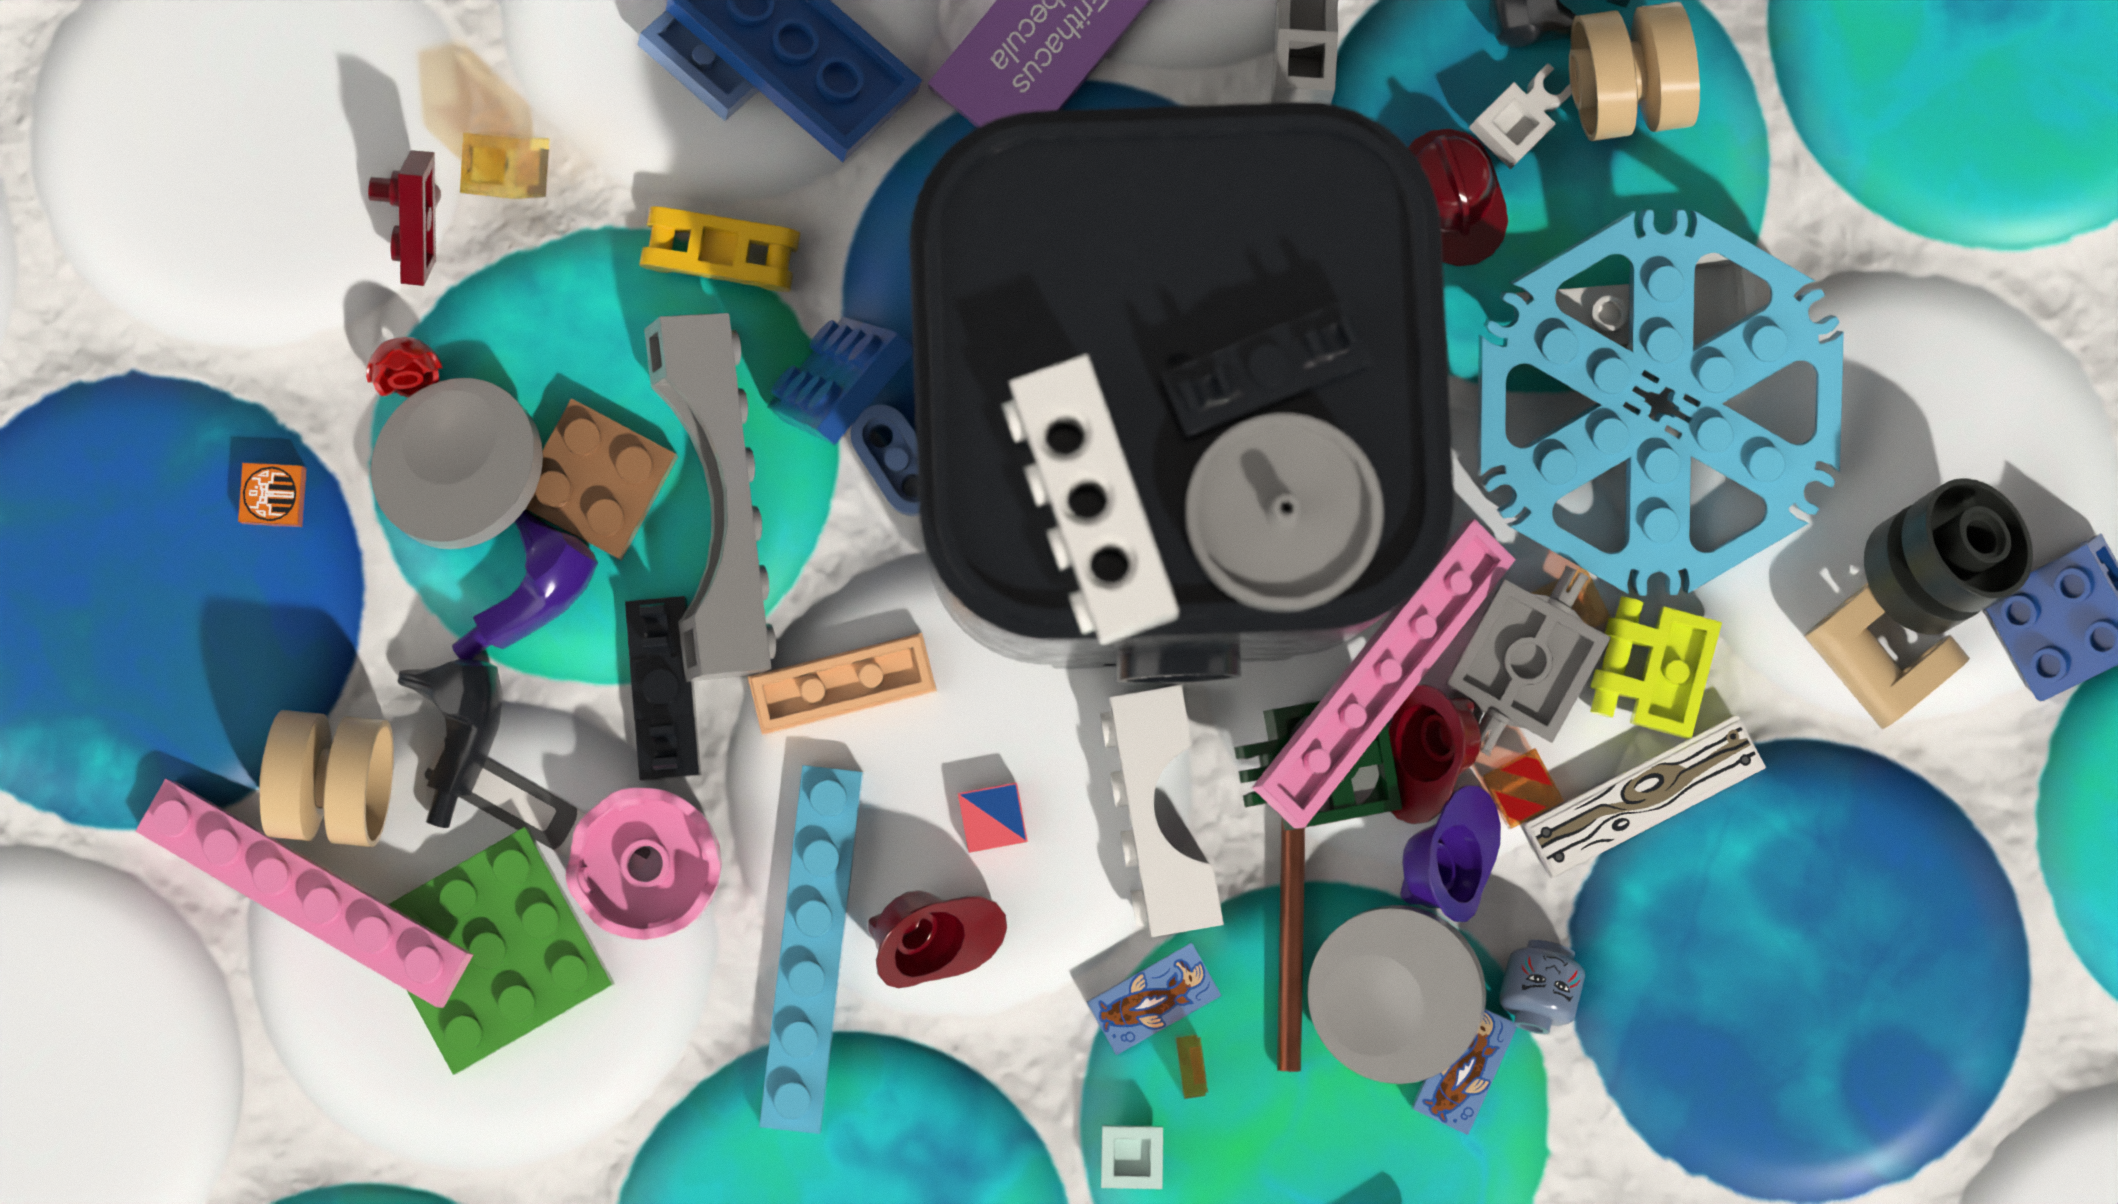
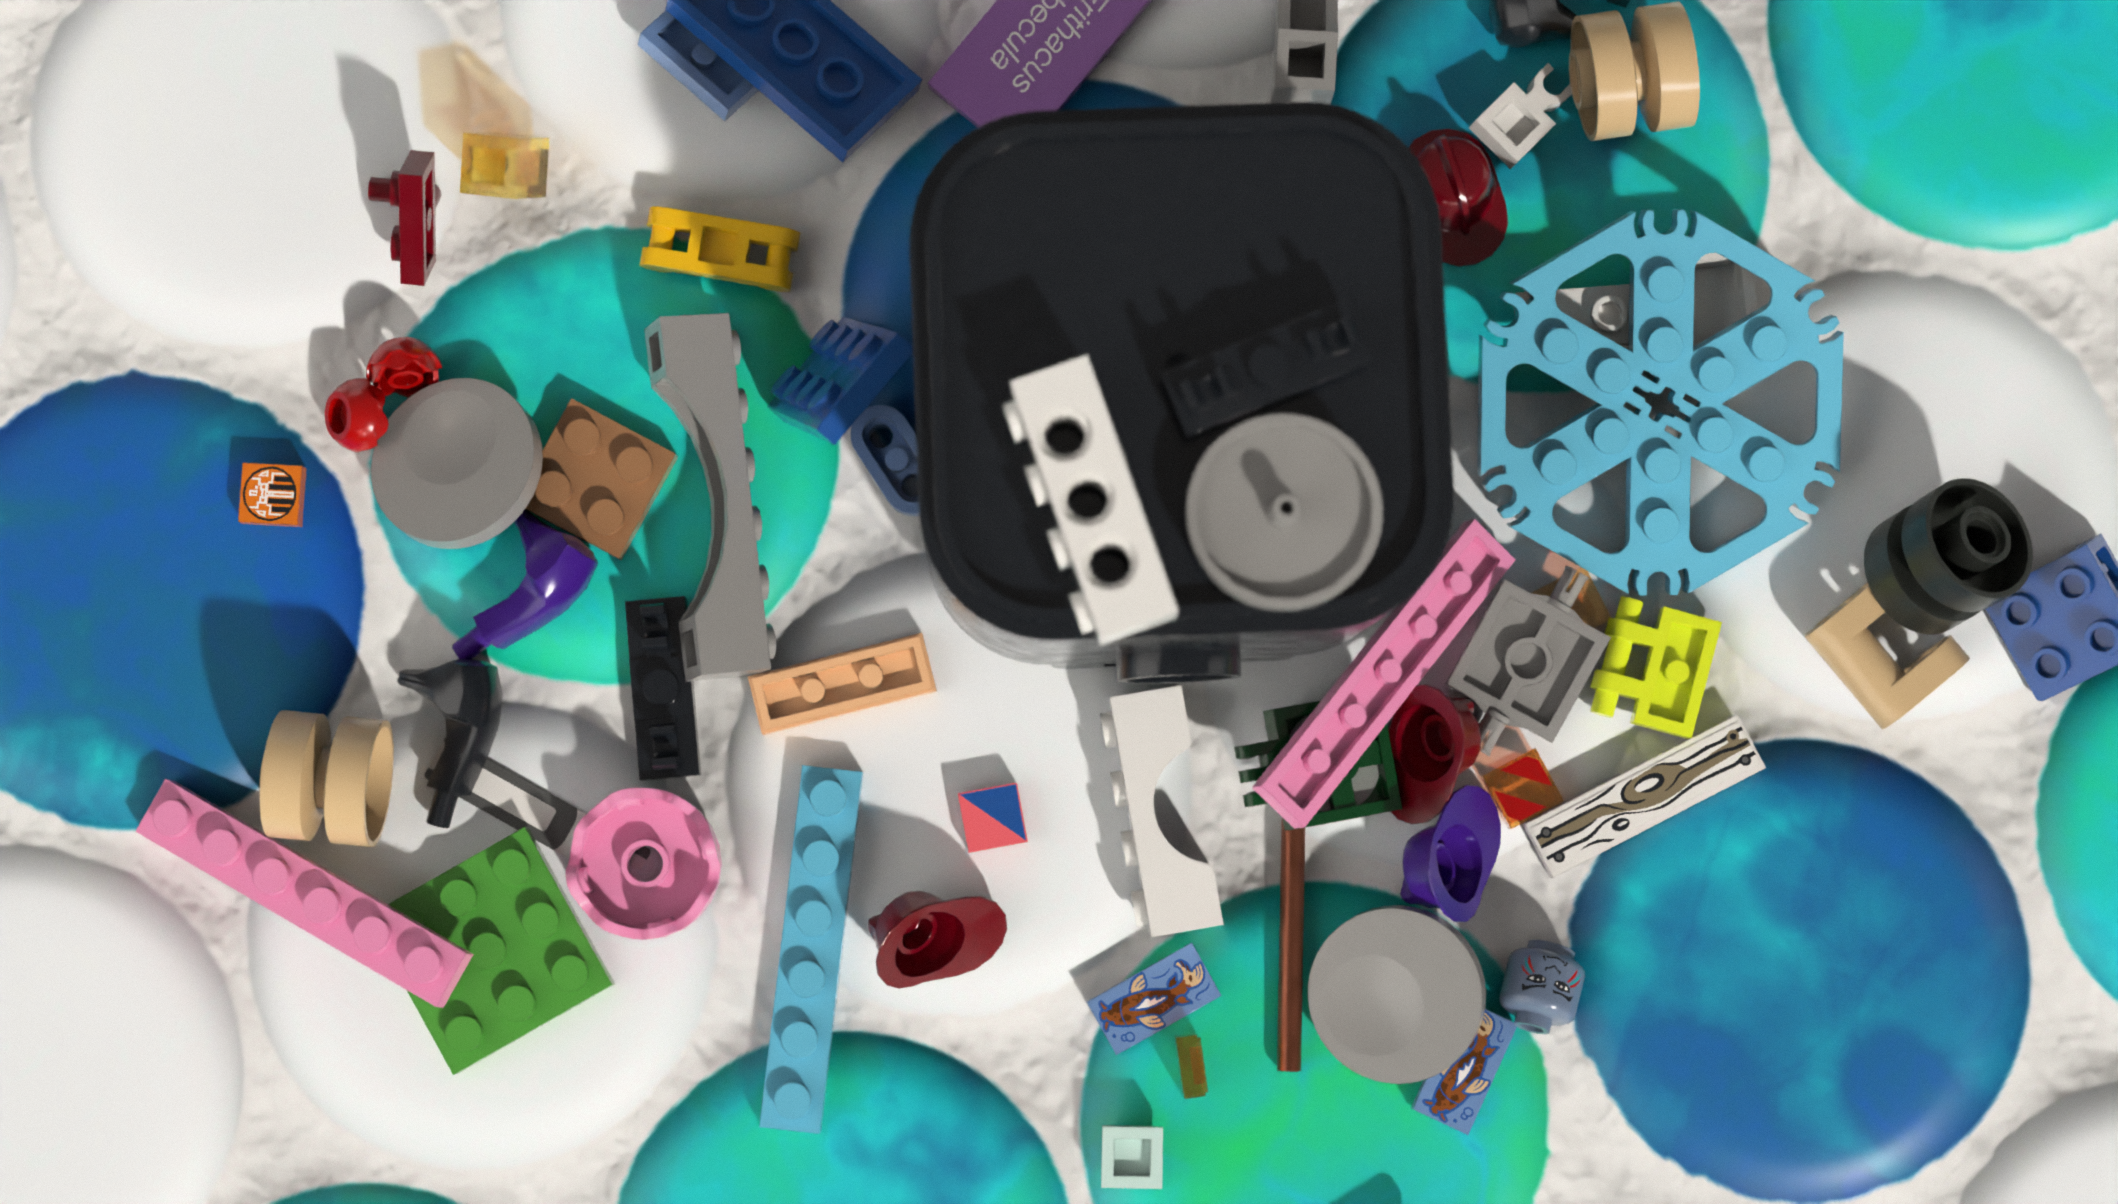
(356, 415): none -> red plate

